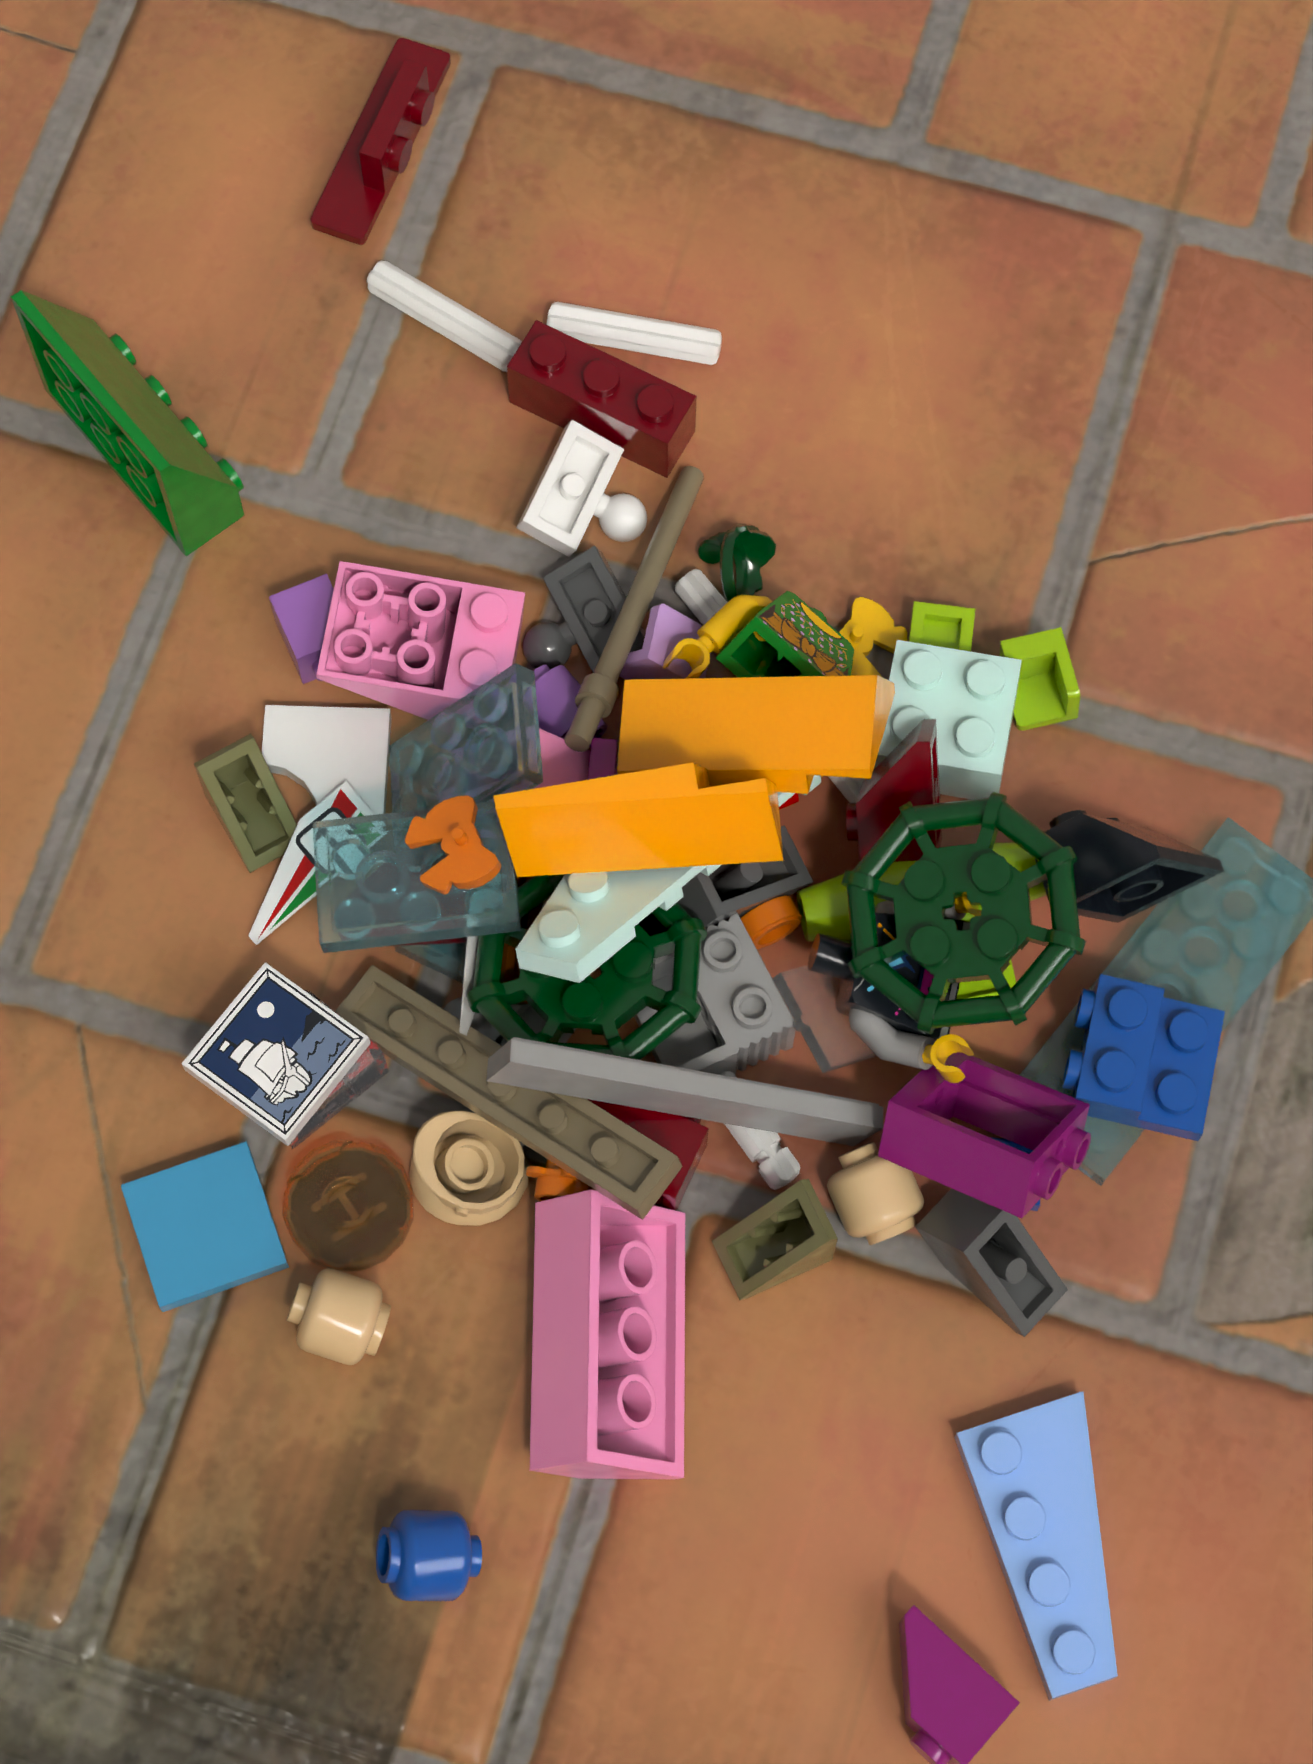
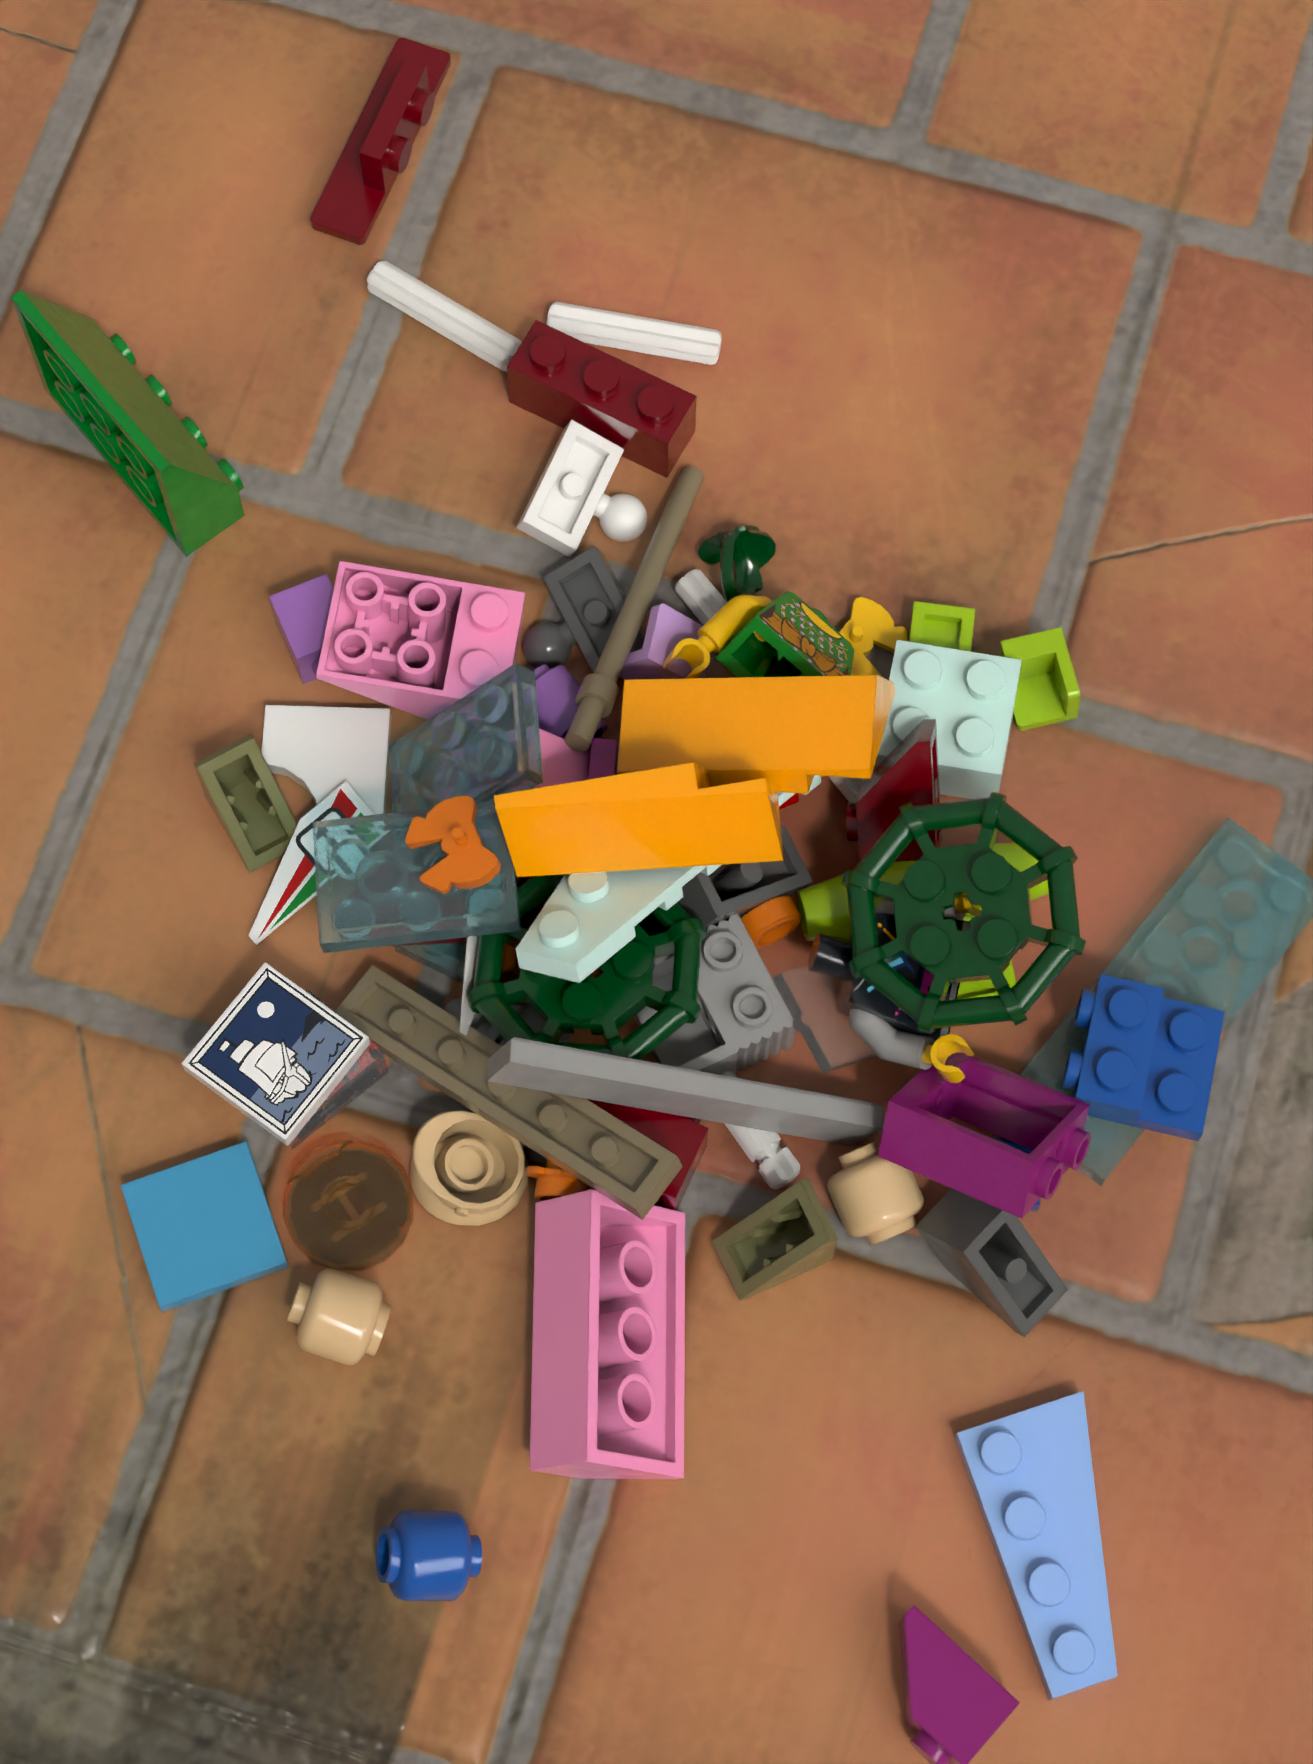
(1126, 865): black slope -> none

